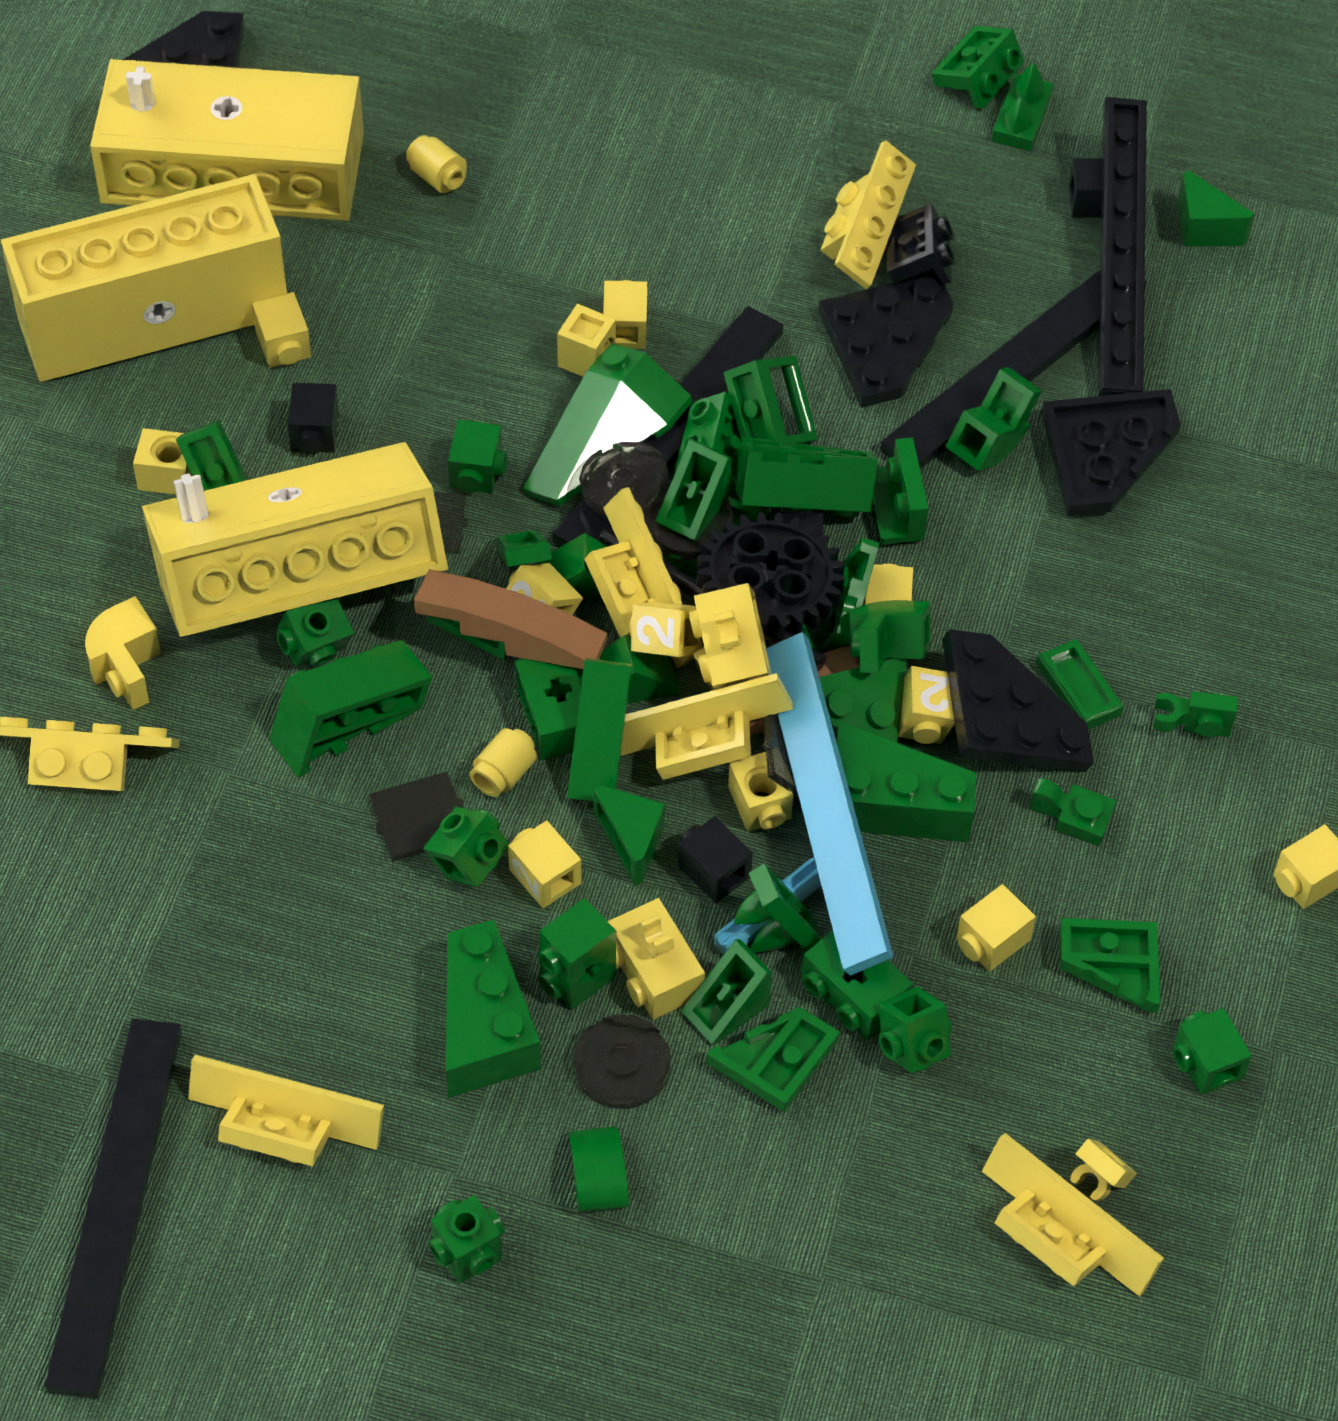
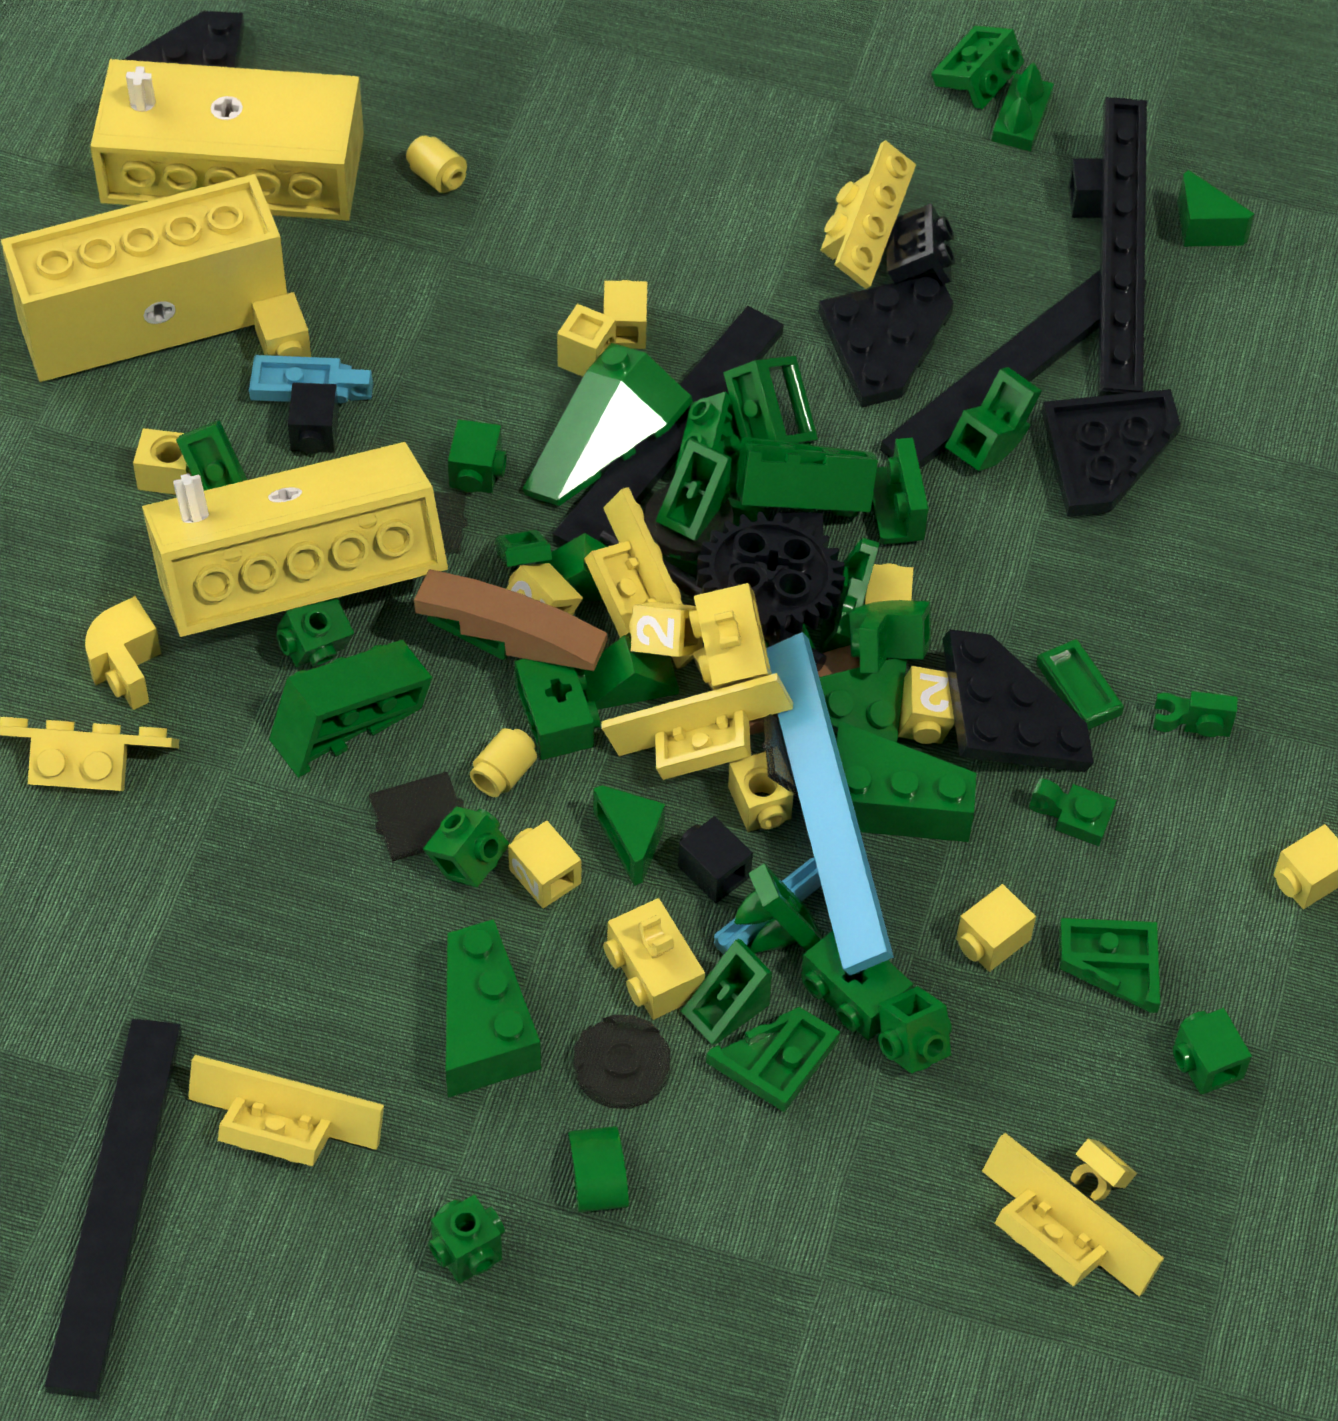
(274, 377): none -> medium azure hinge
(577, 954): green brick -> none
(599, 727): green tile -> none
(624, 466): clear smoke tile -> none

